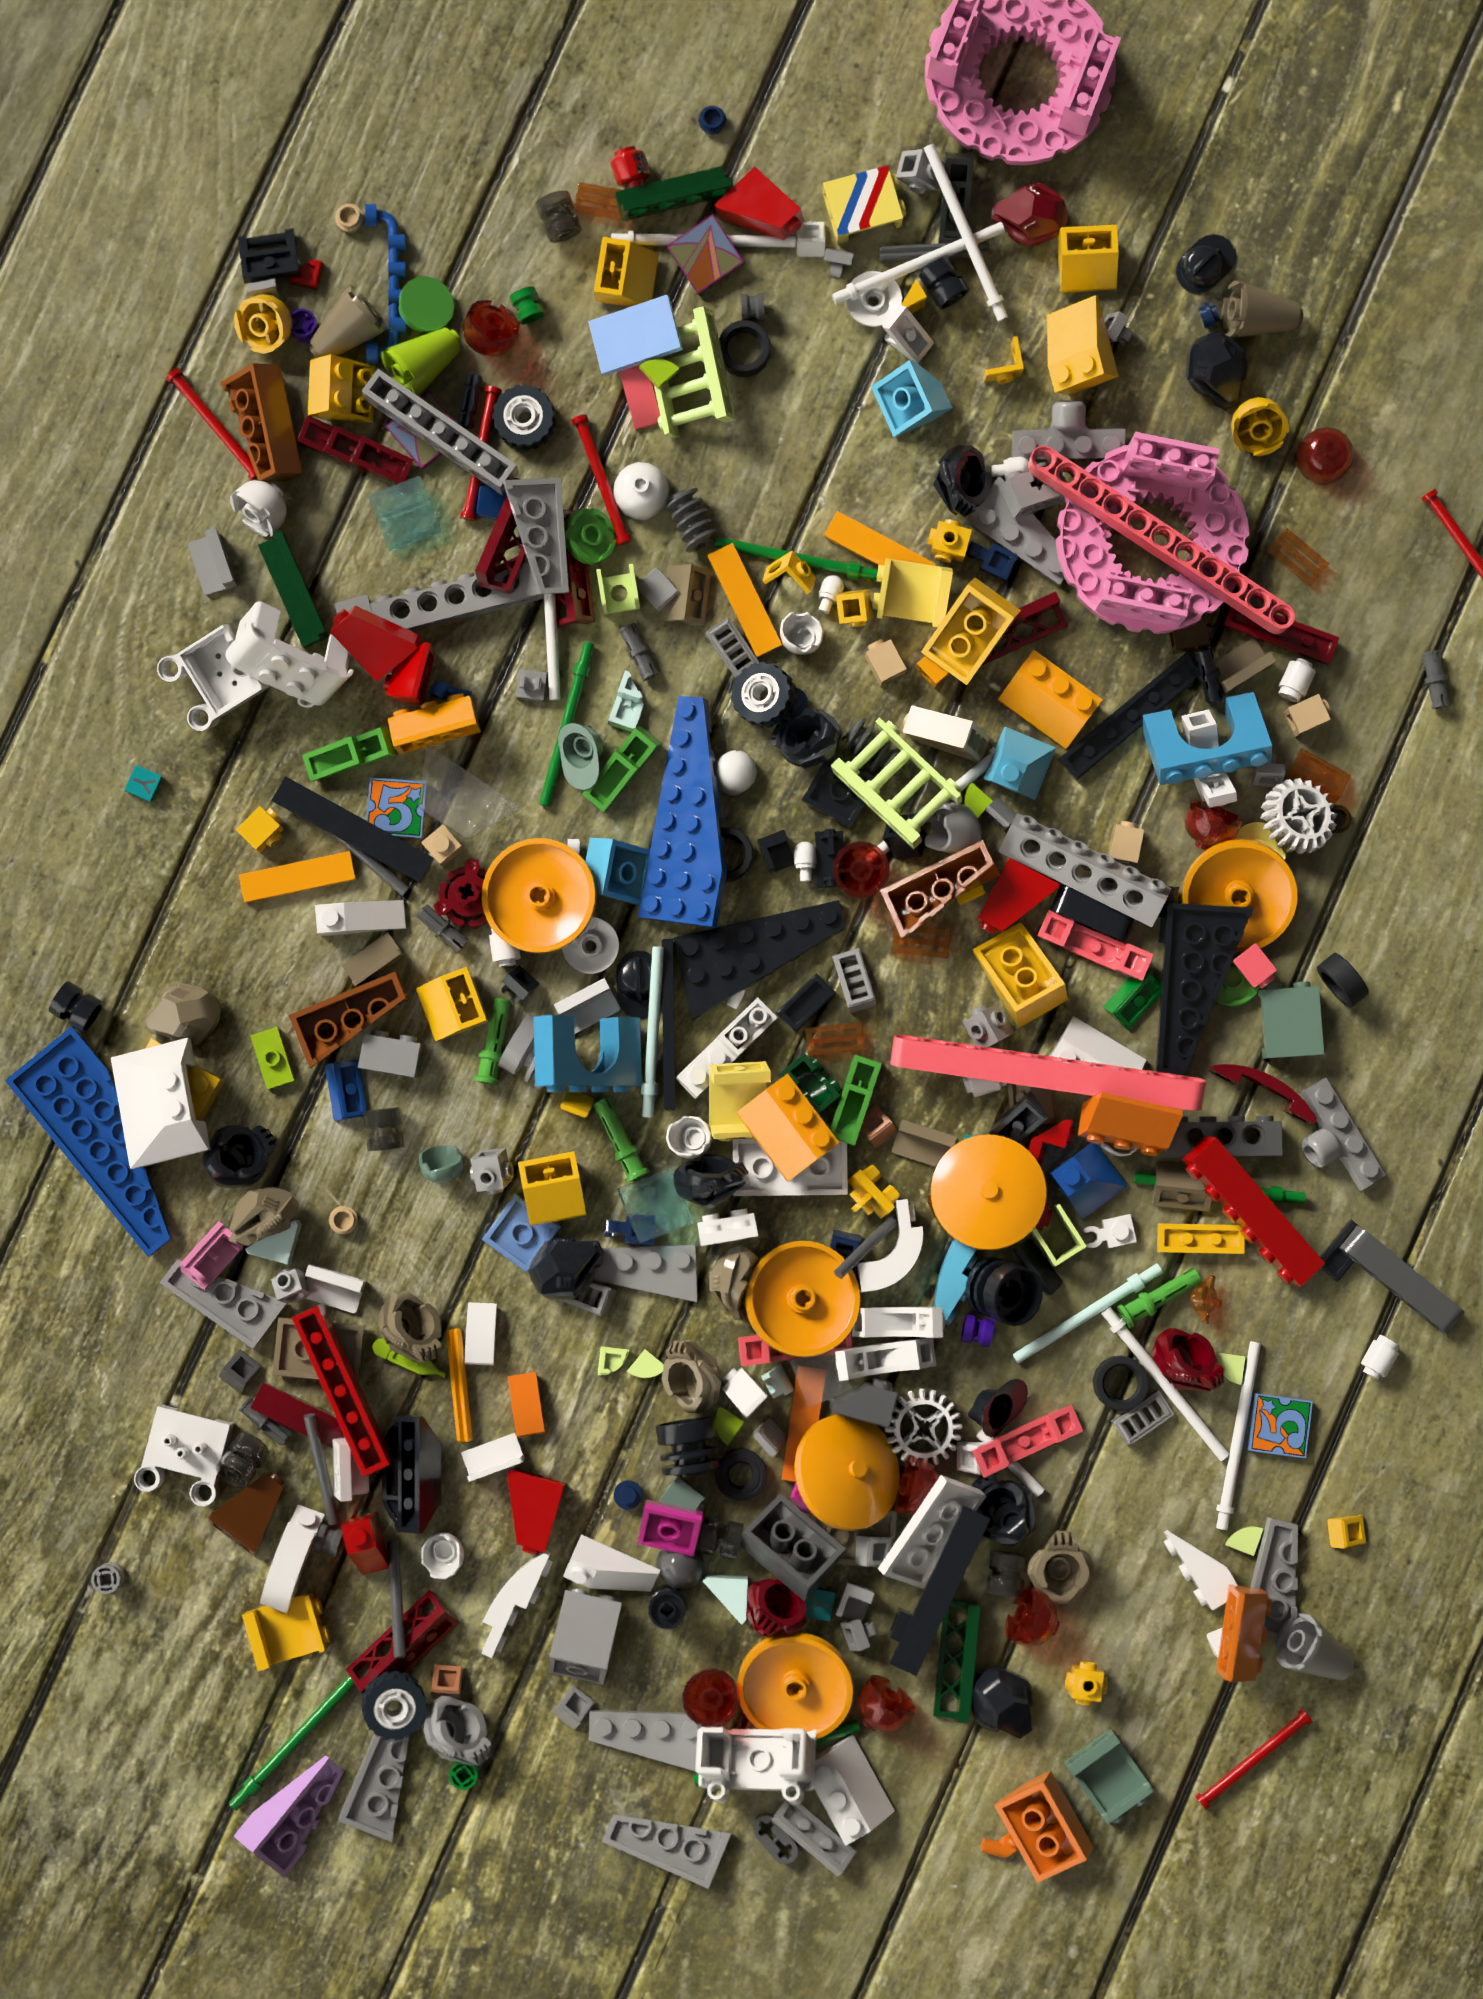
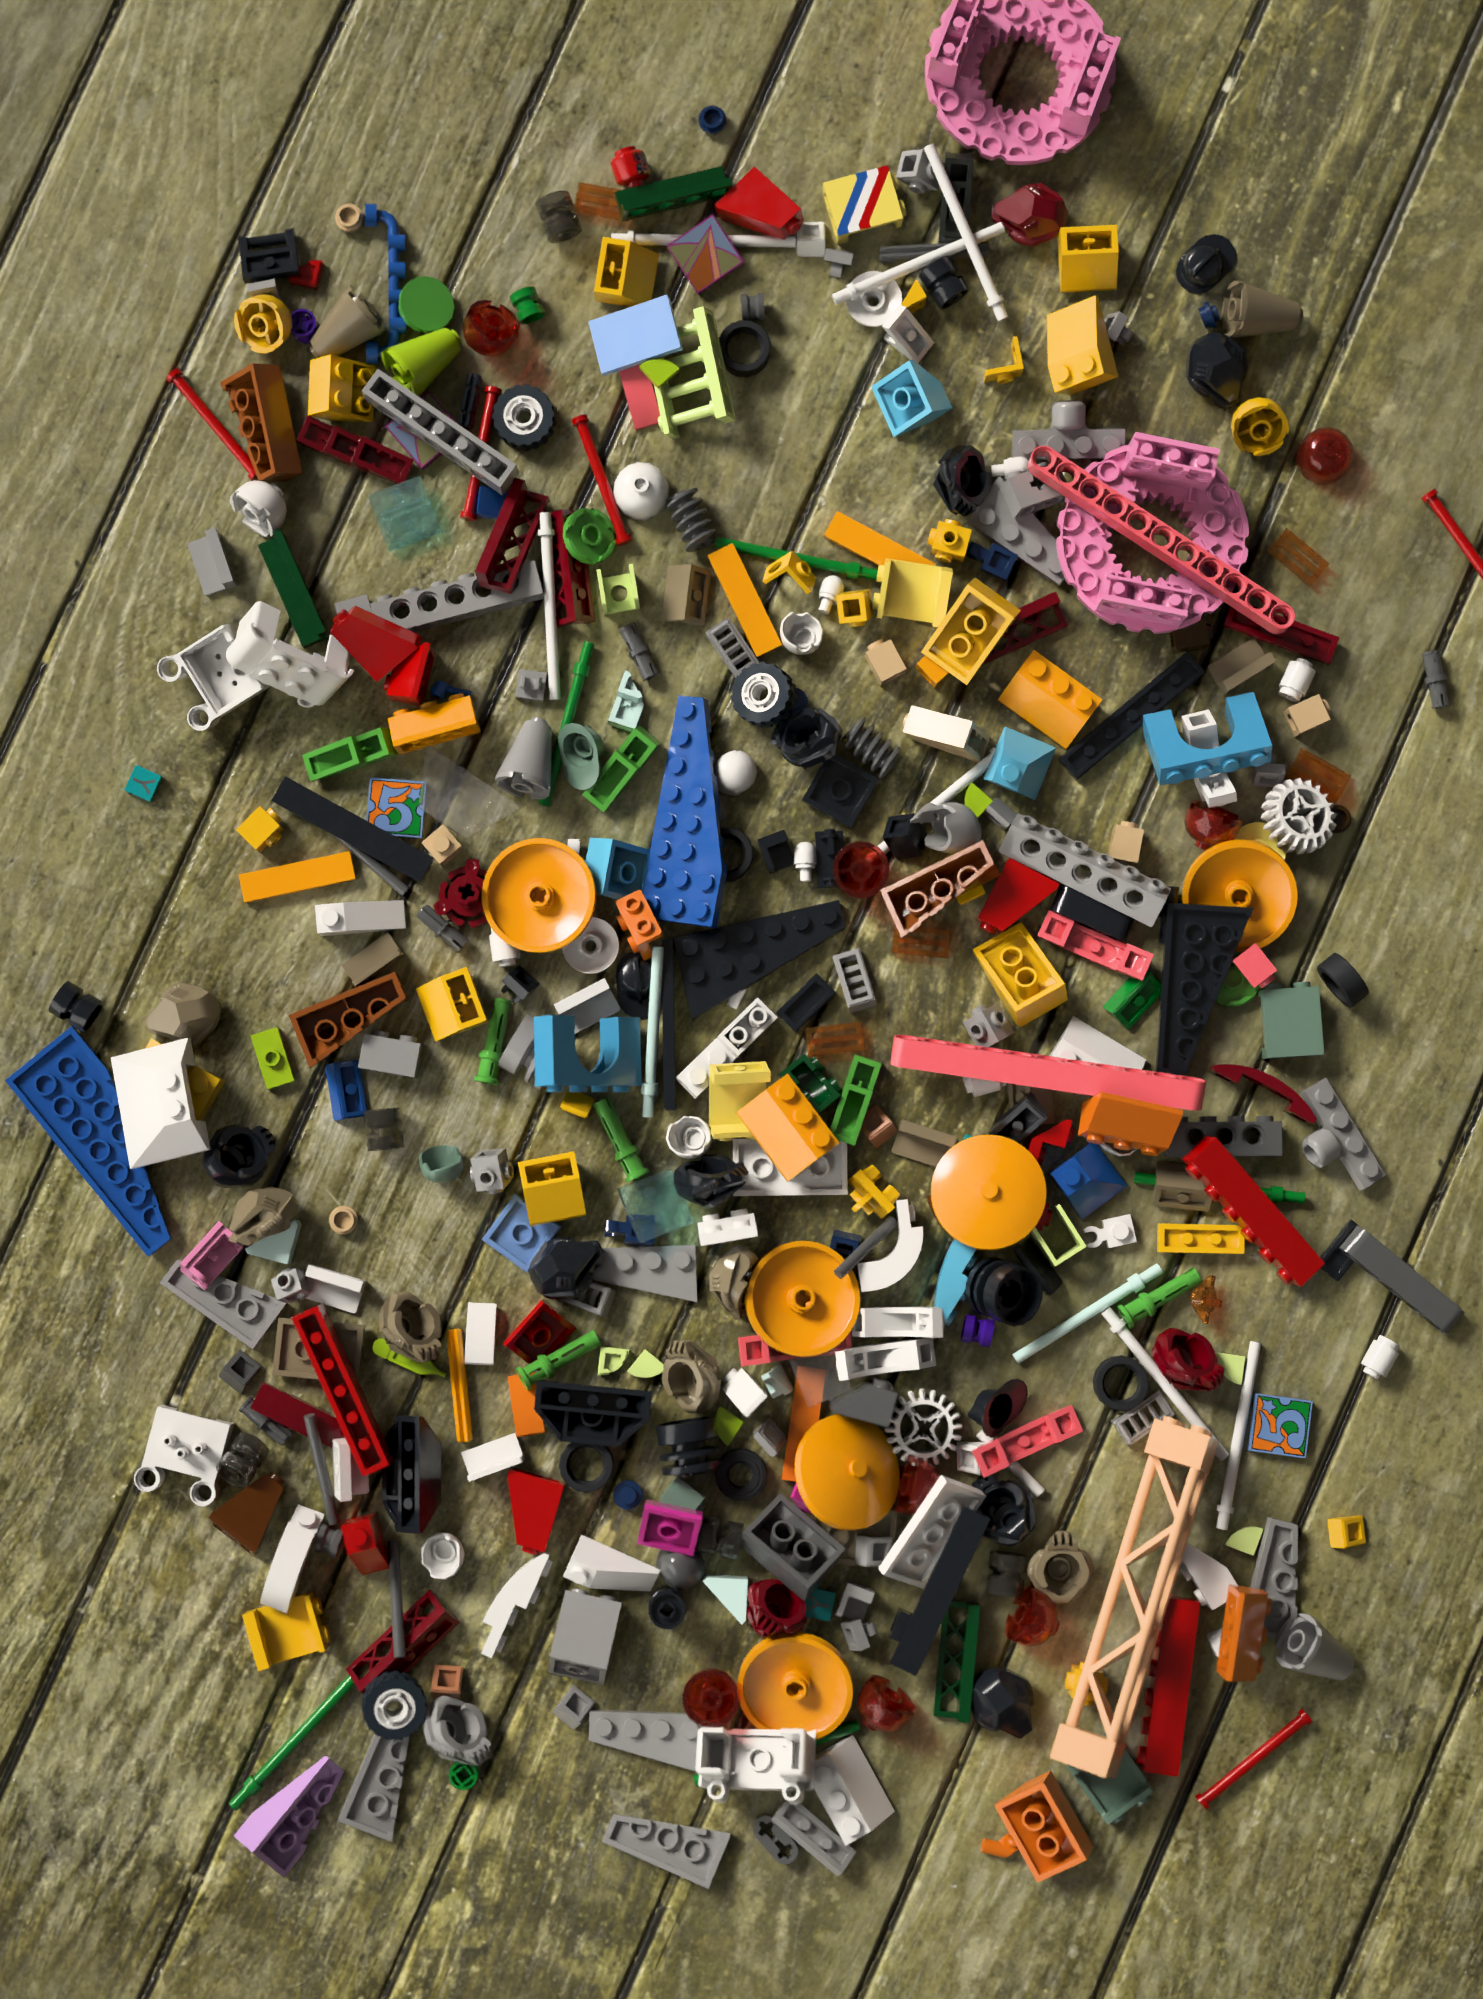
(111, 1573): light grey wheel -> none
(528, 761): none -> light grey cone
(539, 1333): none -> red slope
(540, 523): light grey wing -> none
(584, 1486): none -> black tyre
(588, 1341): none -> bright green pin
(592, 1412): none -> black wedge
(640, 921): none -> orange bracket
(657, 588): light grey slope -> none
(889, 810): yellowish green fence -> none
(1169, 1689): none -> red brick
(1185, 1448): none -> light nougat piece
(1208, 673): black pin -> none

